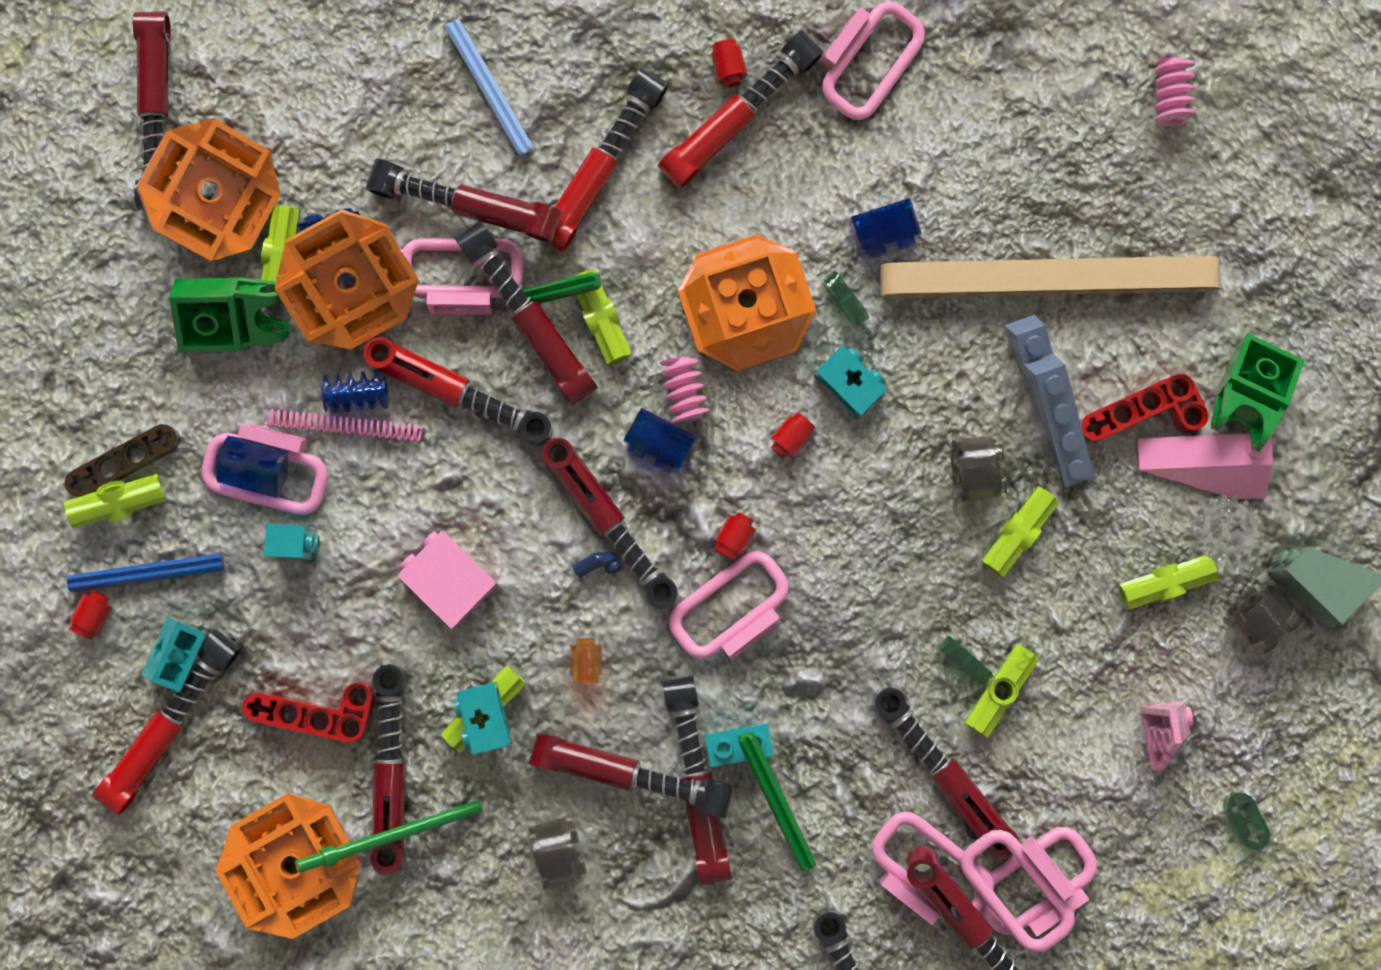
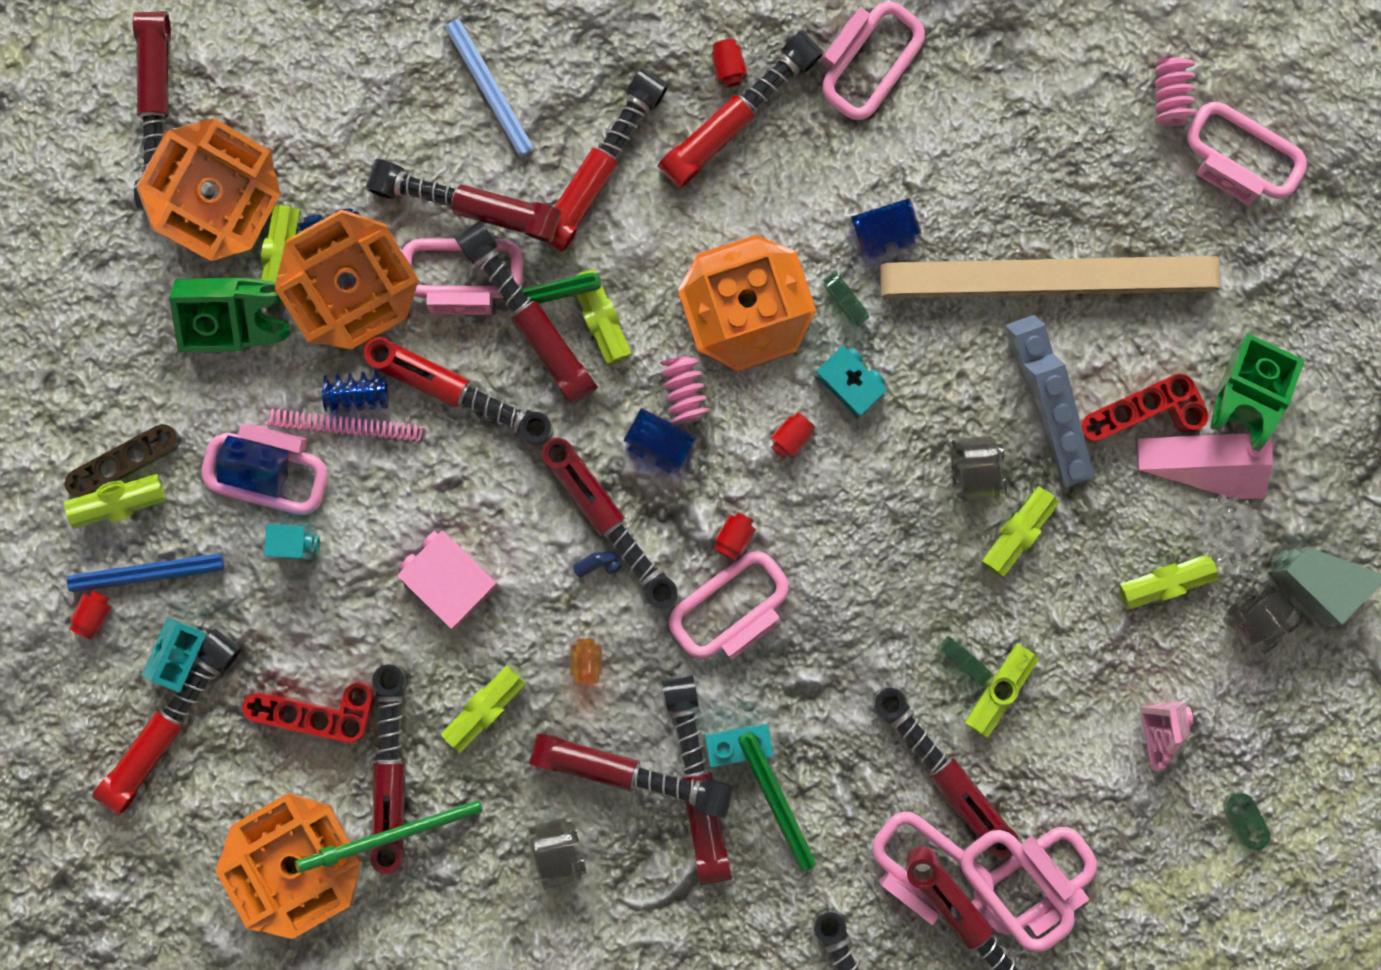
(496, 730): teal brick -> none
(1230, 175): none -> bright pink bar

